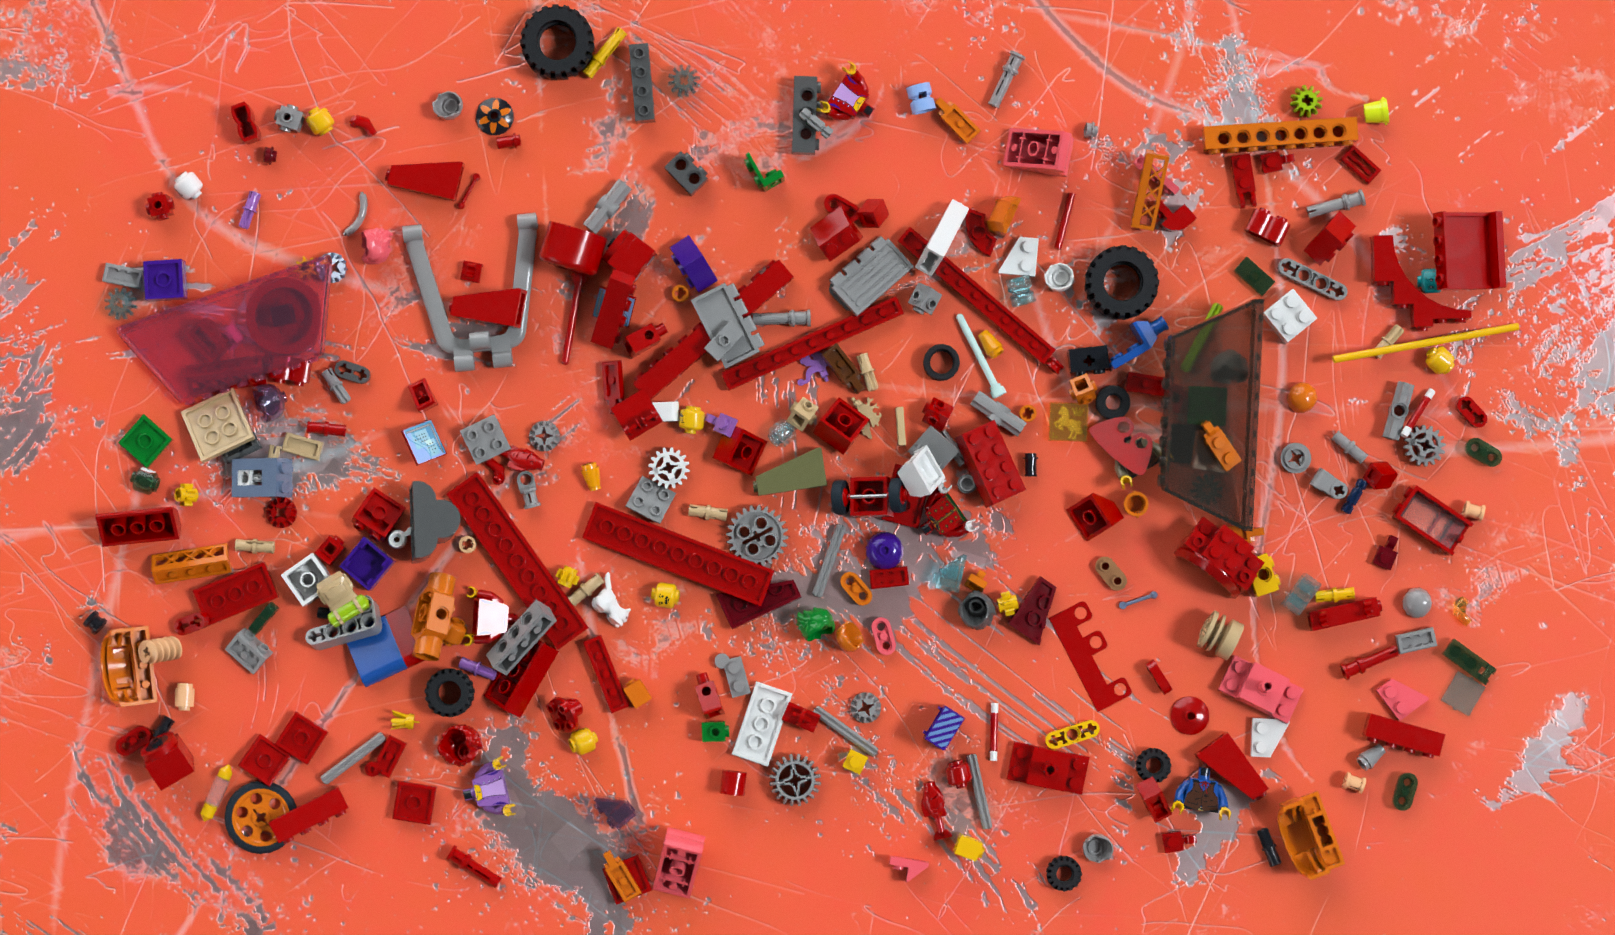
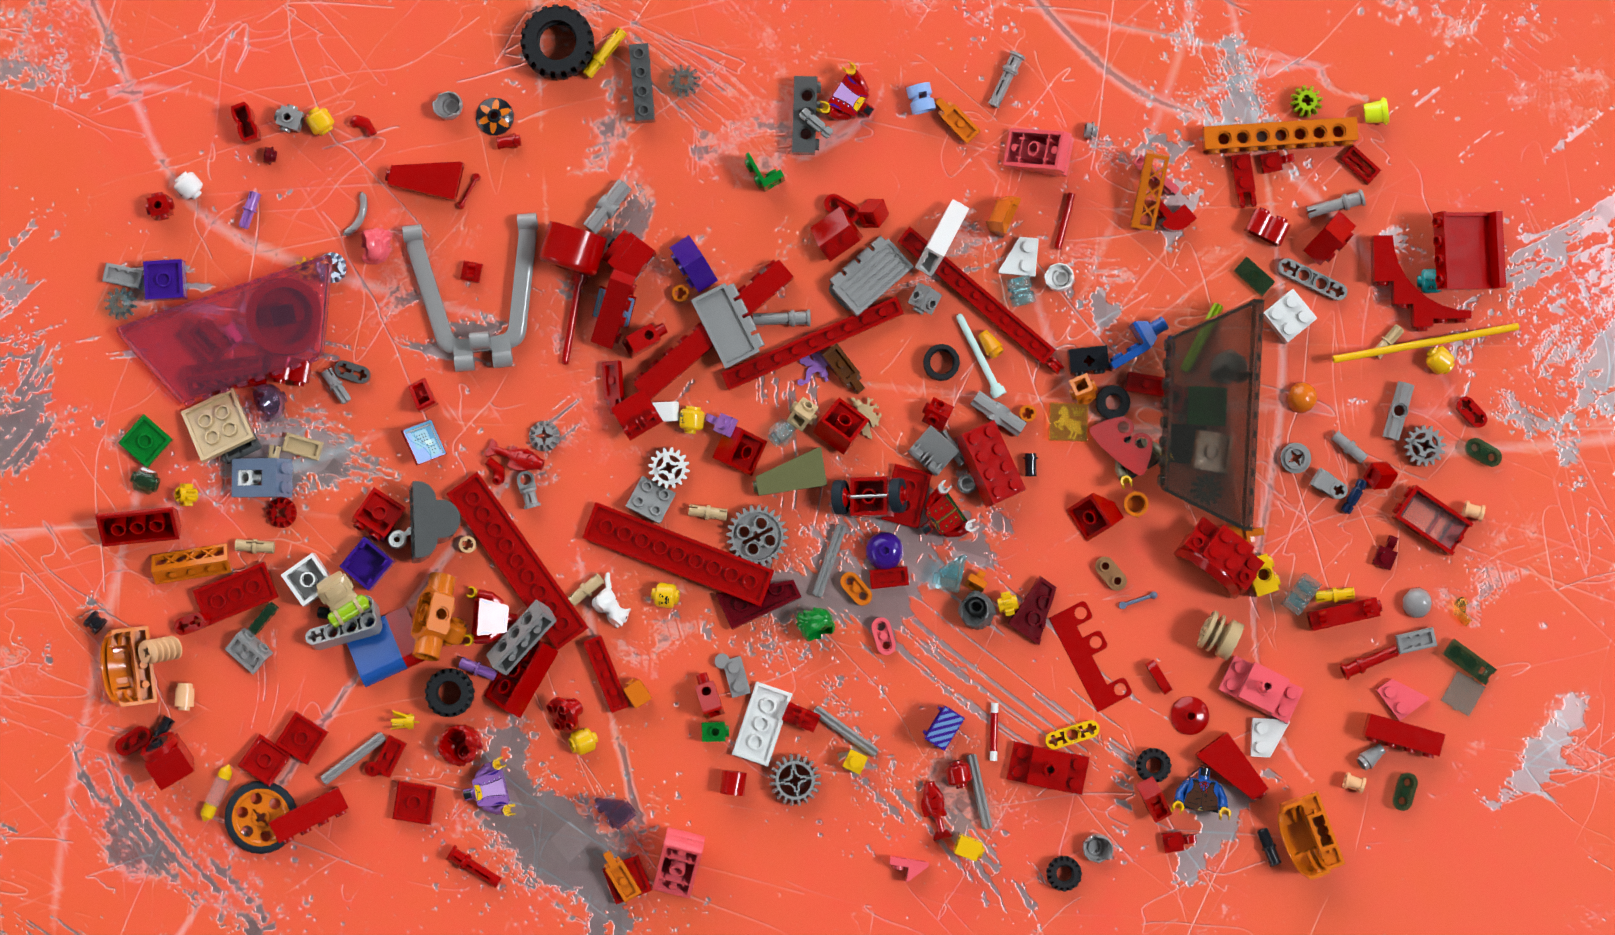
(324, 555): red window -> none
(326, 428): red pin -> none
(485, 439): light grey hinge -> none
(492, 307): red slope -> none
(567, 576): yellow gear -> none
(591, 475): light orange cone -> none
(682, 176): dark grey brick -> none
(724, 341): light grey plate -> none
(849, 637): orange hair -> none
(862, 716): light grey gear -> none
(867, 372): tan axle -> none
(900, 426): tan tile -> none
(921, 473): white brick -> none
(978, 233): red tile -> none
(1121, 256): black tyre -> none
(1220, 446): orange hinge -> none
(1417, 413): red bar -> none

